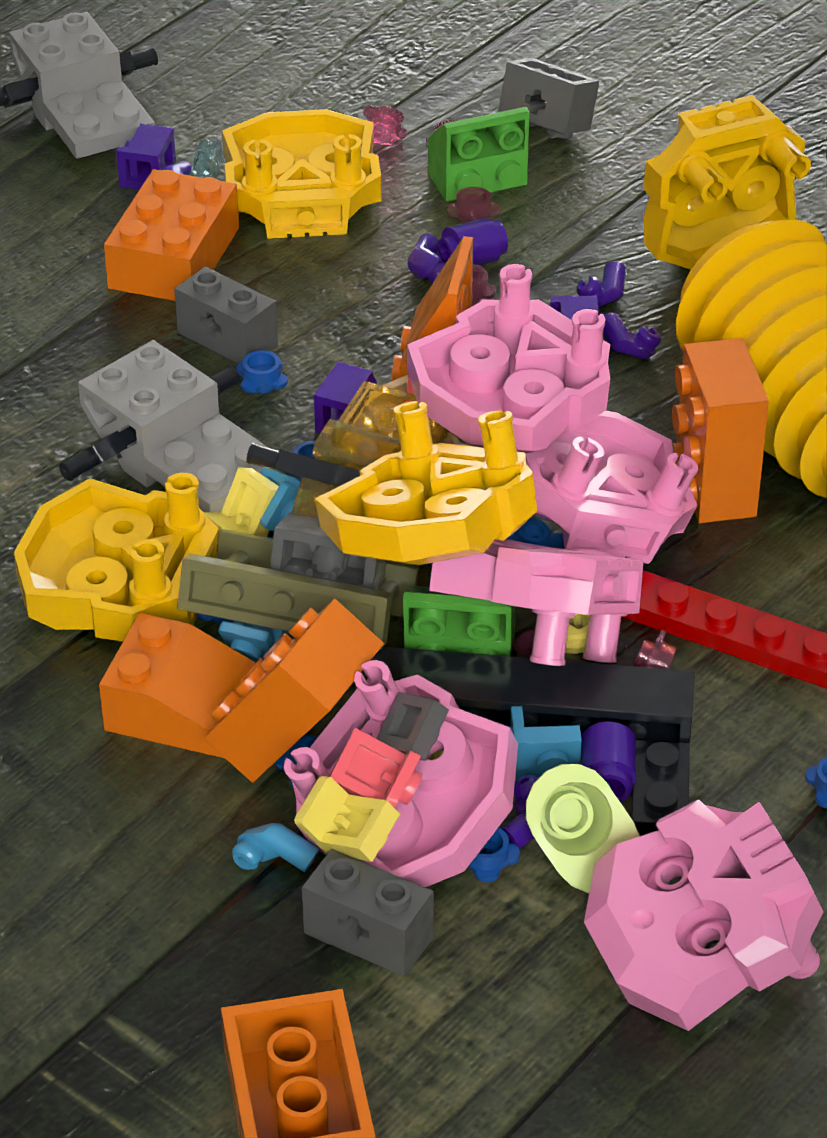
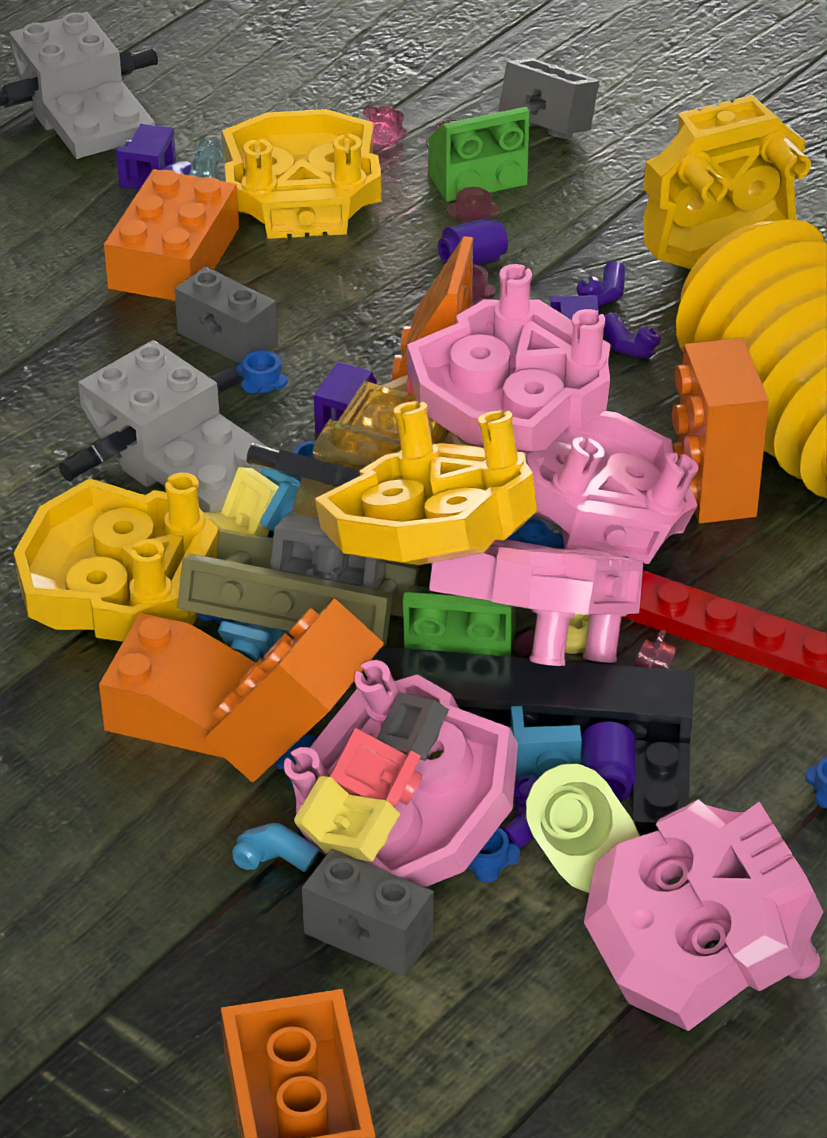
(424, 260): dark purple arm -> none

